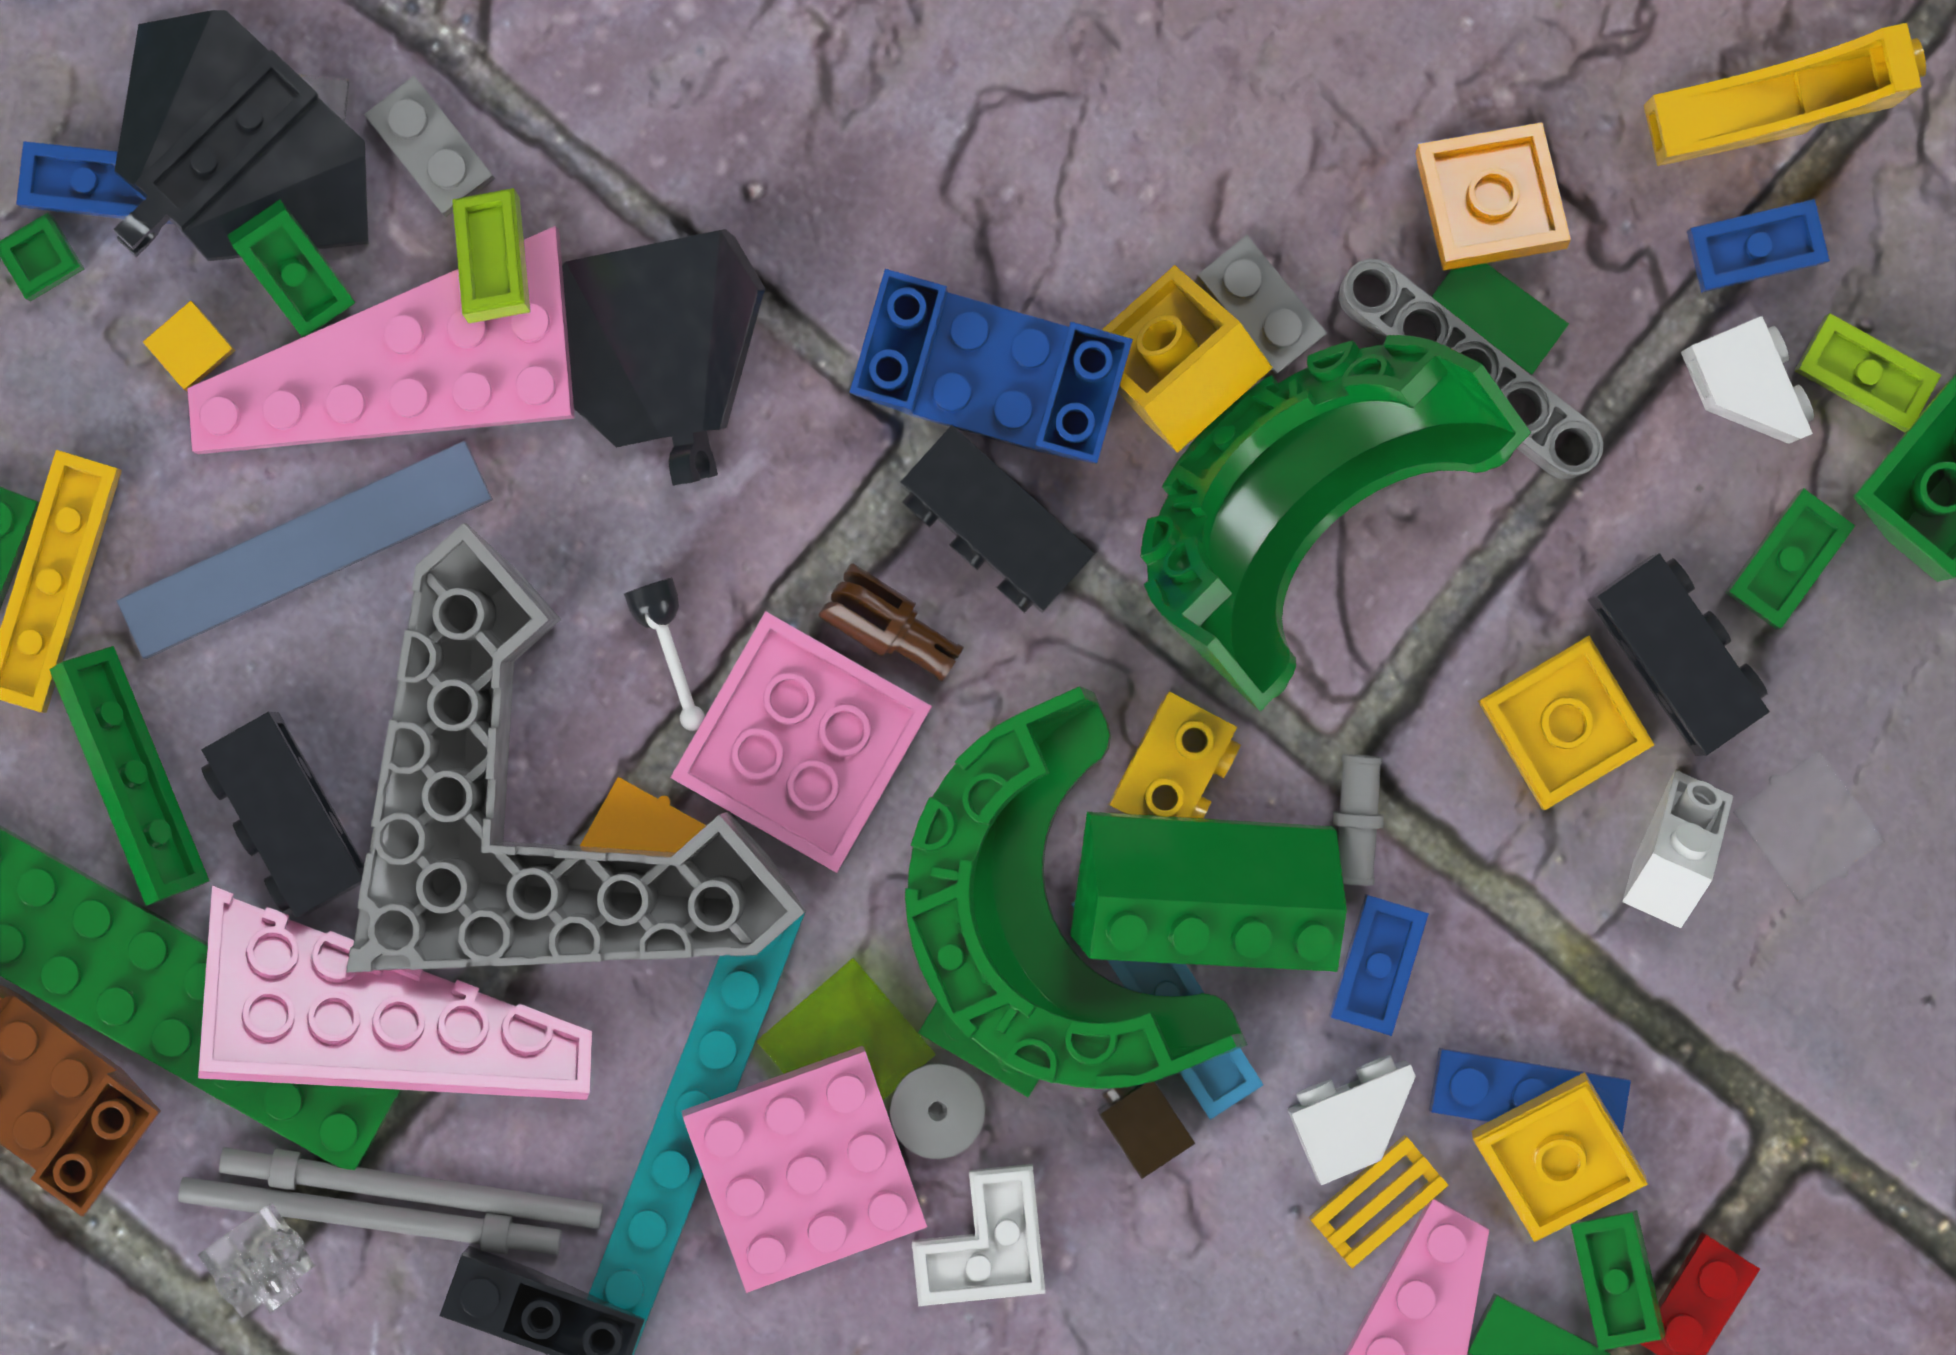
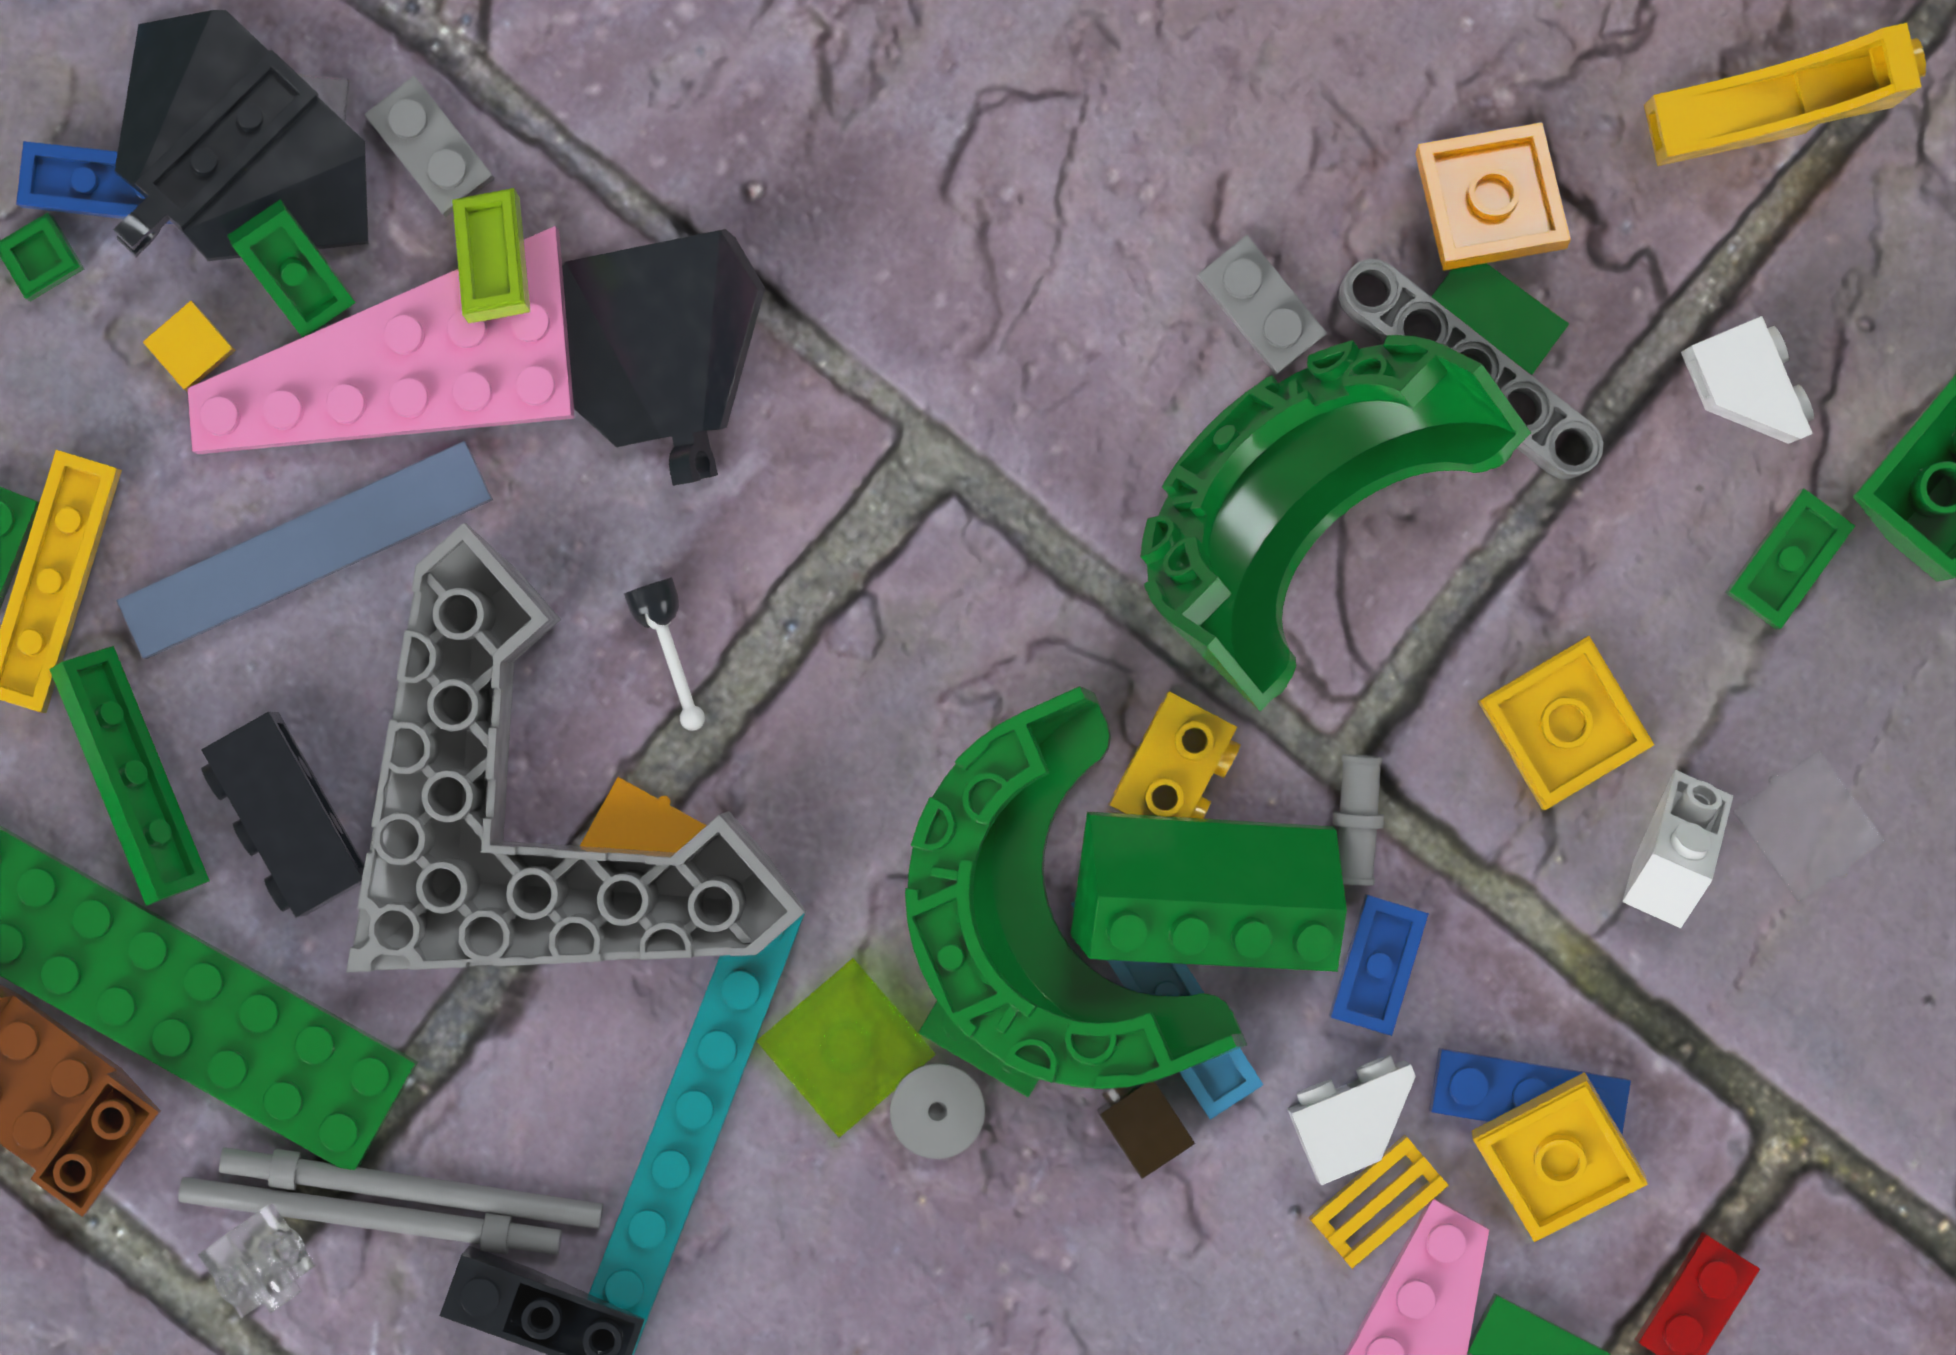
(294, 1016): bright pink wing -> none
(801, 742): bright pink plate -> none
(804, 1169): bright pink plate -> none
(887, 622): reddish brown arm -> none
(990, 369): blue slope -> none
(994, 521): black brick -> none
(1001, 1255): white tile -> none
(1184, 358): yellow slope -> none
(1618, 1280): green plate -> none
(1681, 653): black brick -> none
(1758, 245): blue plate -> none
(1867, 372): lime plate -> none

